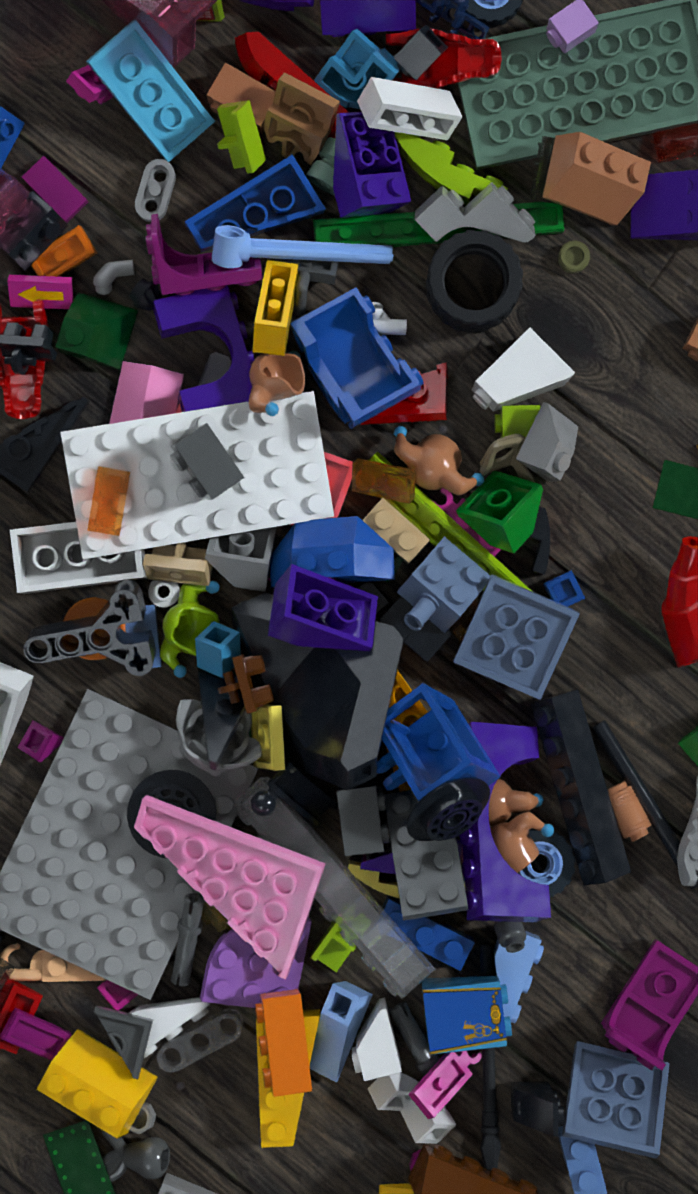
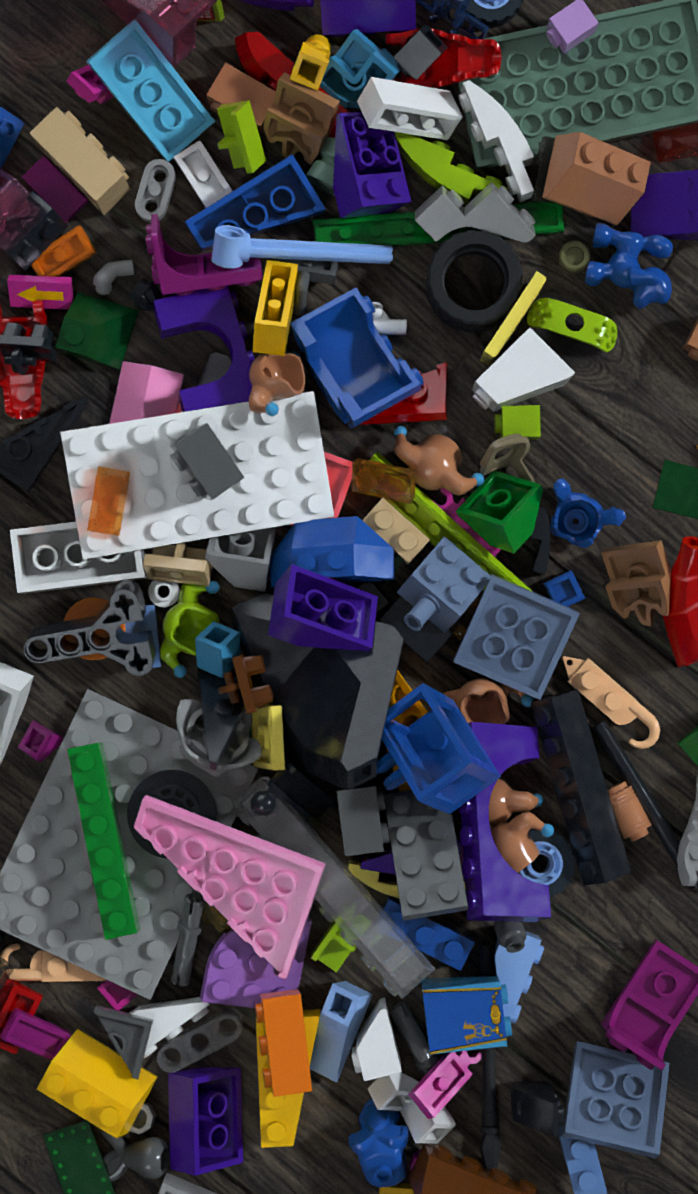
(81, 159): none -> tan brick
(103, 840): none -> green brick
(202, 174): none -> white plate
(205, 1119): none -> dark purple slope
(312, 61): none -> yellow piece
(380, 1145): none -> blue head
(448, 809): black wheel -> none
(486, 700): none -> nougat piece
(496, 127): none -> white slope
(513, 319): none -> light yellow tile
(549, 444): light grey slope -> none
(552, 314): none -> lime piece
(587, 510): none -> blue hair
(610, 698): none -> light nougat plate
(623, 269): none -> blue animal
(638, 580): none -> medium nougat plate

